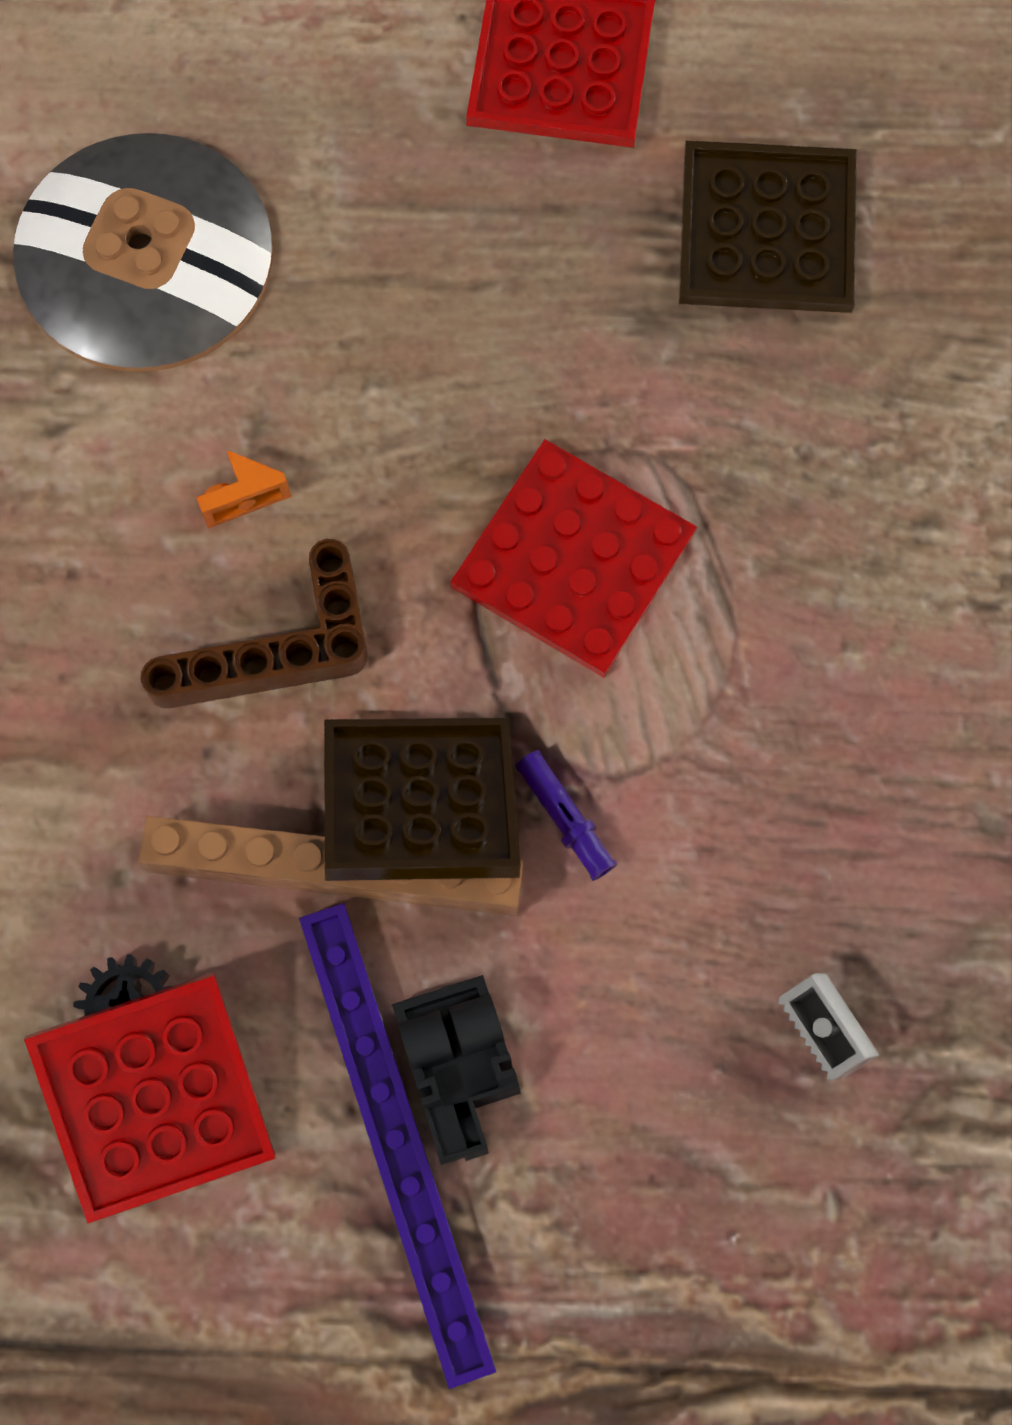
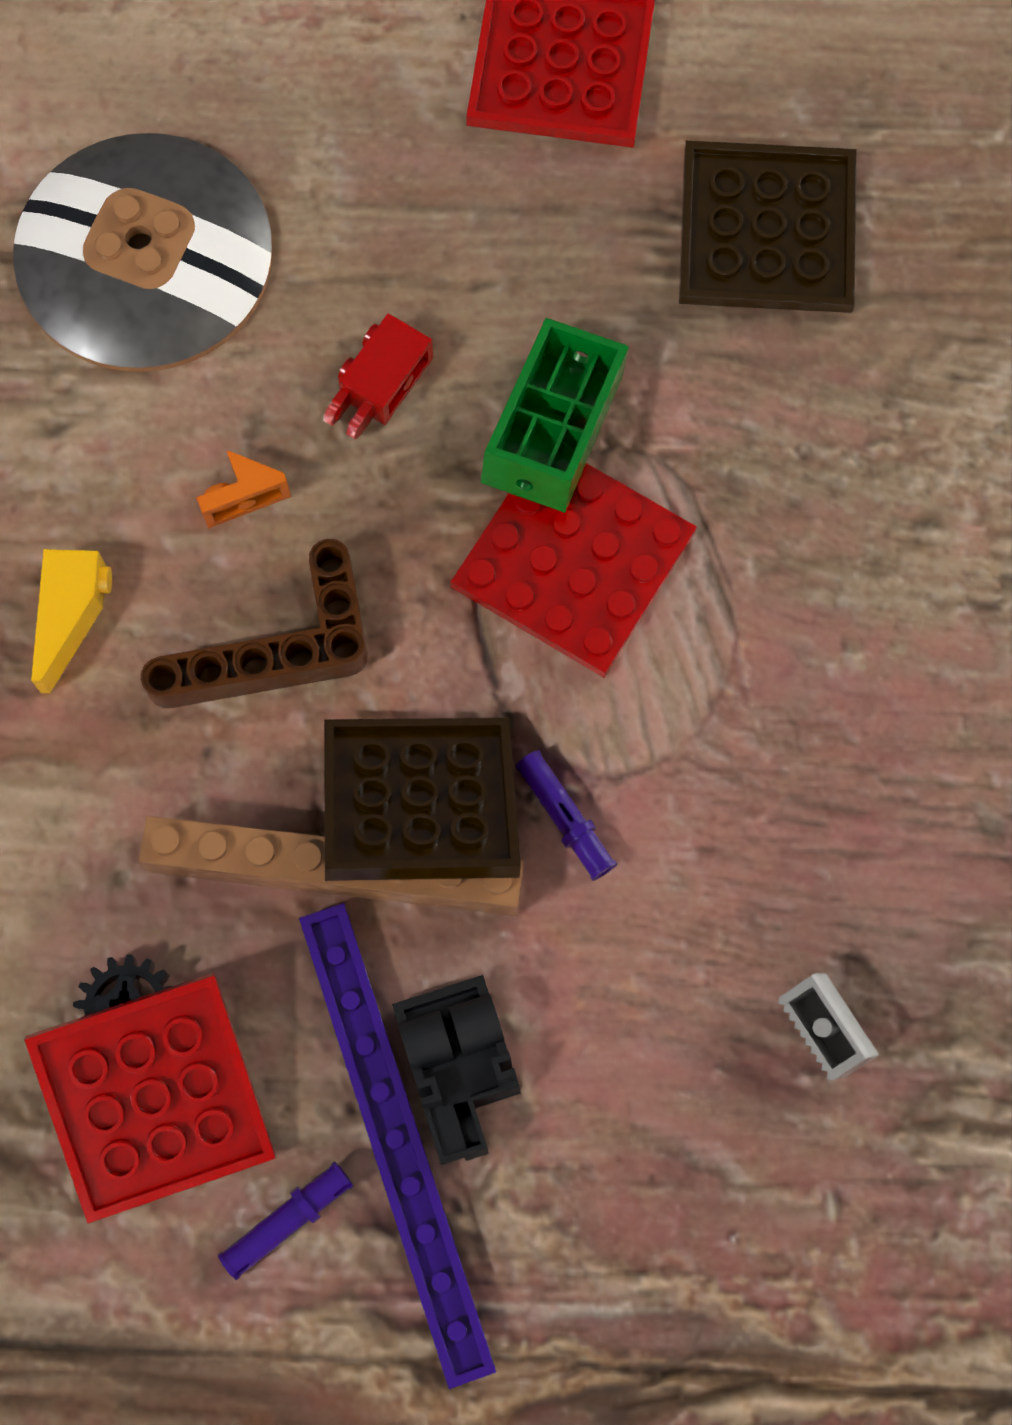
(67, 608): none -> yellow slope
(285, 1220): none -> dark purple pin
(380, 374): none -> red hinge
(533, 444): none -> green brick

